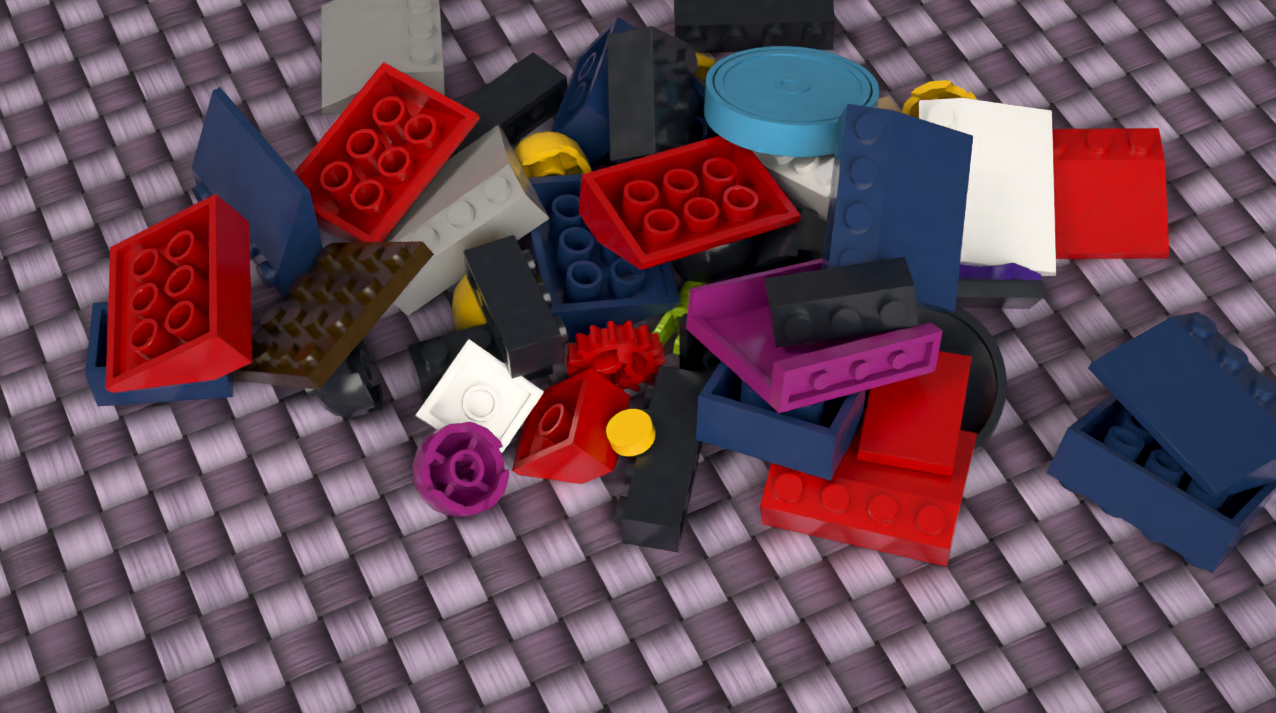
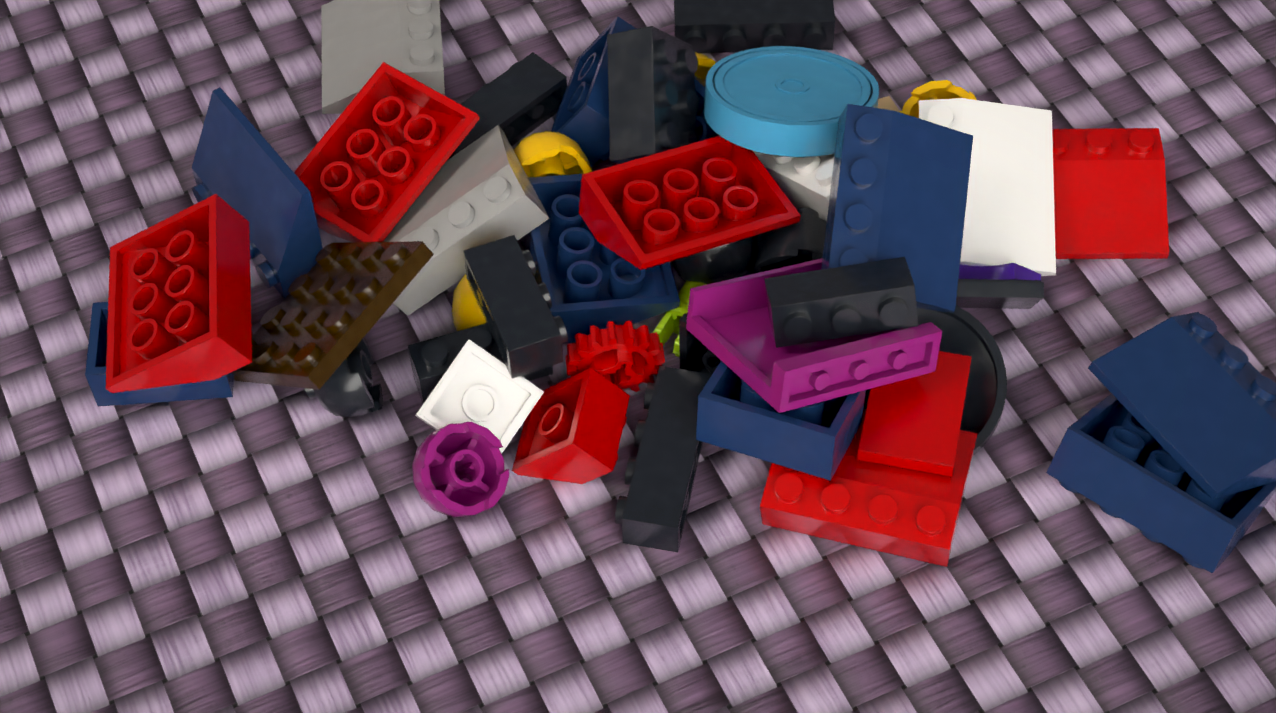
(630, 432): yellow tile -> none

